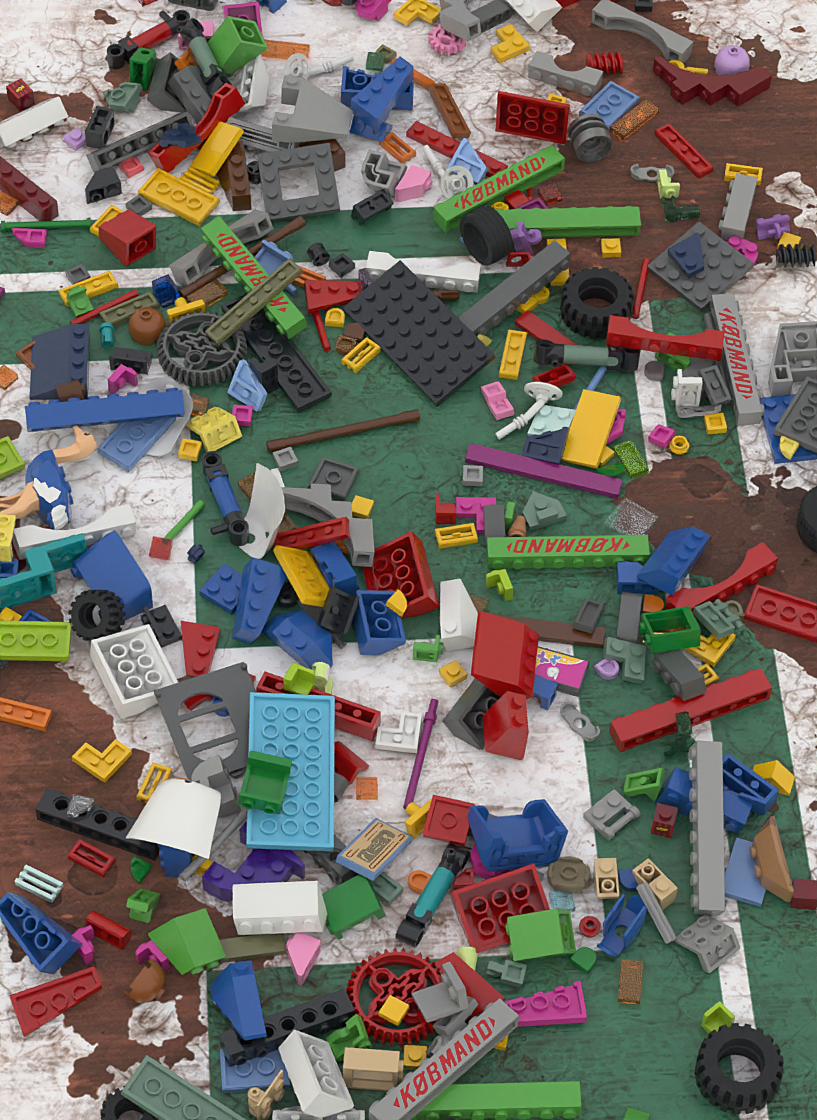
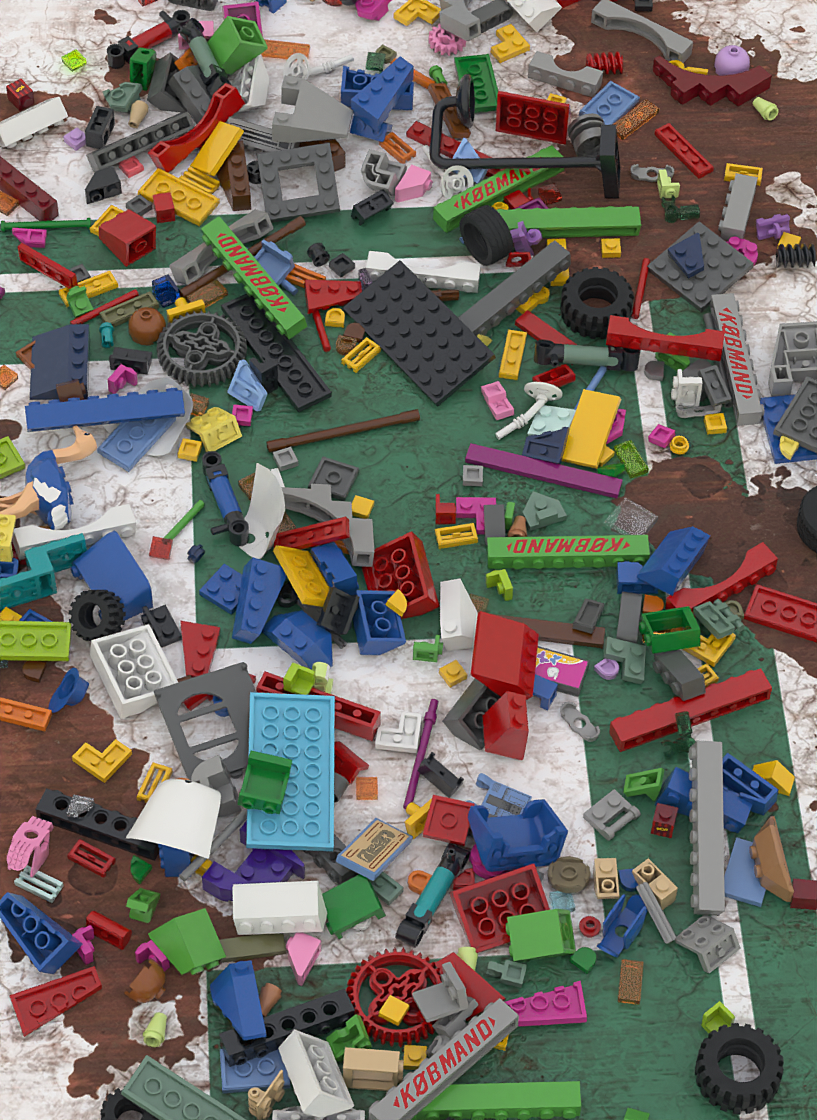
(22, 847): none -> bright pink piece
(34, 670): none -> reddish brown tile
(47, 266): none -> red tile
(69, 692): none -> blue piece
(74, 60): none -> clear neon green plate
(138, 112): none -> tan cone
(155, 1031): none -> yellowish green cone
(163, 207): none -> red panel
(183, 136): dark blue plate -> none
(253, 302): olive tile -> none
(269, 997): none -> nougat cone
(436, 73): none -> bright green pin
(440, 775): none -> black hinge
(483, 77): none -> green plate
(500, 798): none -> medium blue flag
(606, 161): none -> black piece
(765, 108): none -> yellowish green cone

